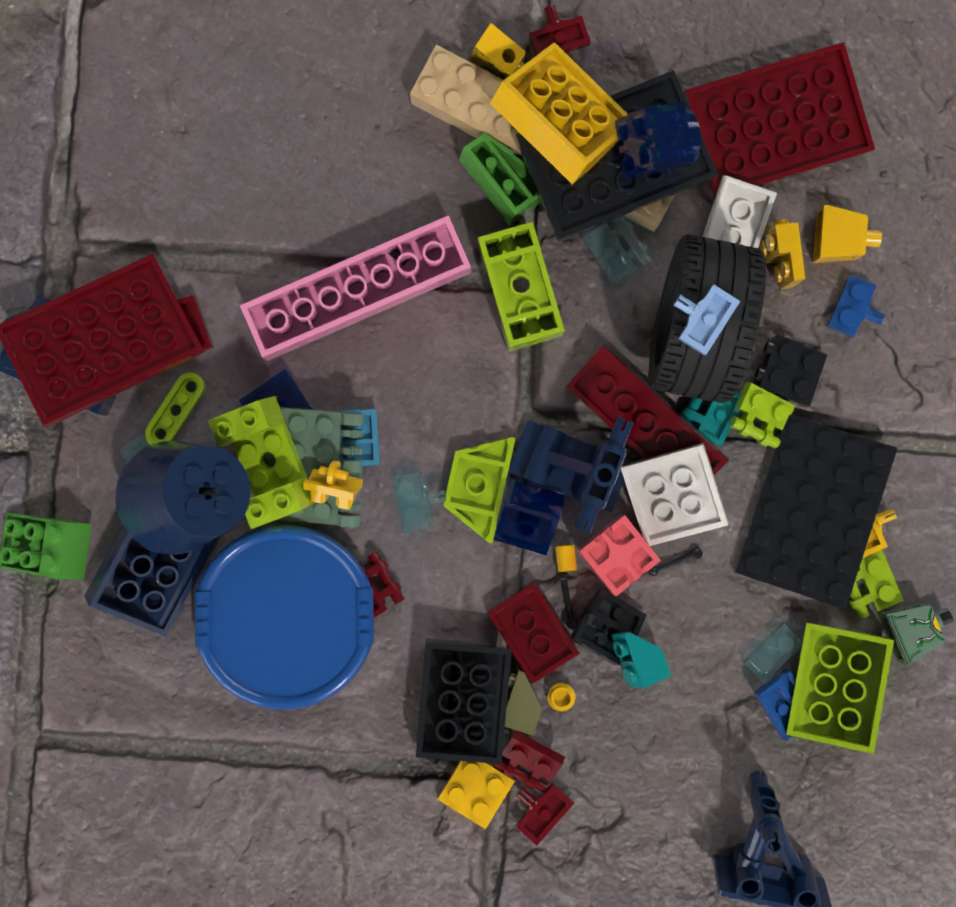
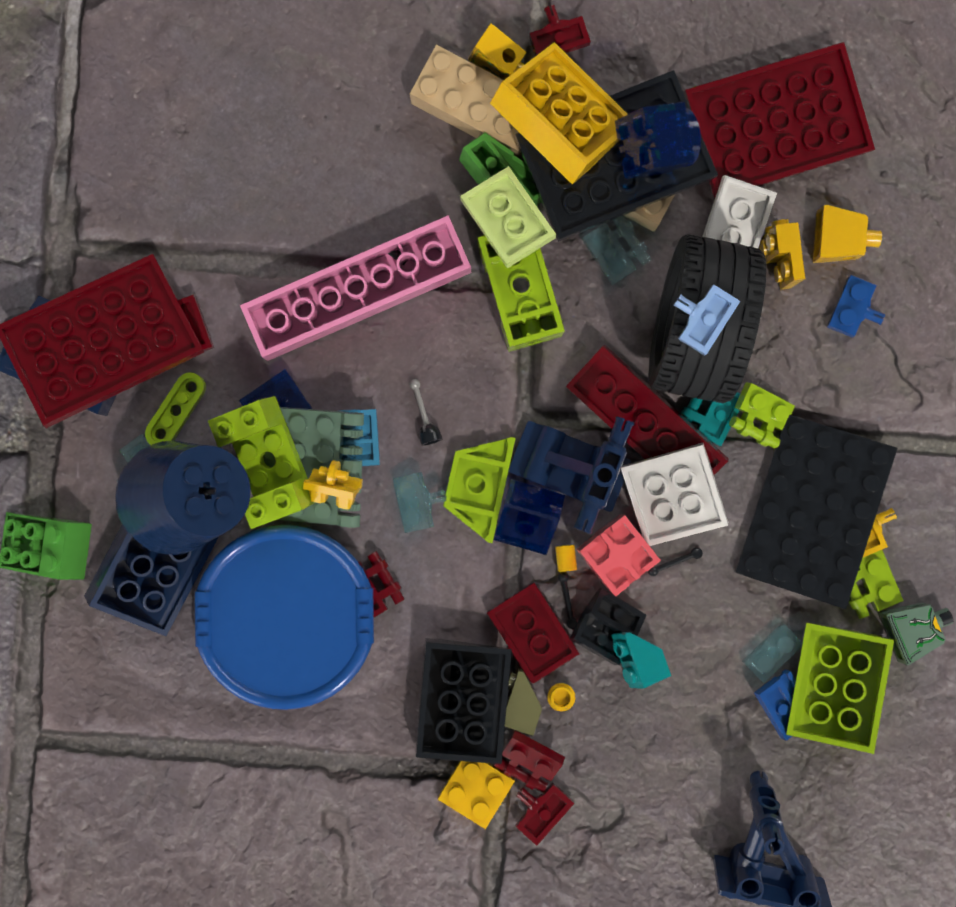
(429, 432): none -> hinge
(508, 217): none -> yellowish green plate
(790, 370): black plate -> none

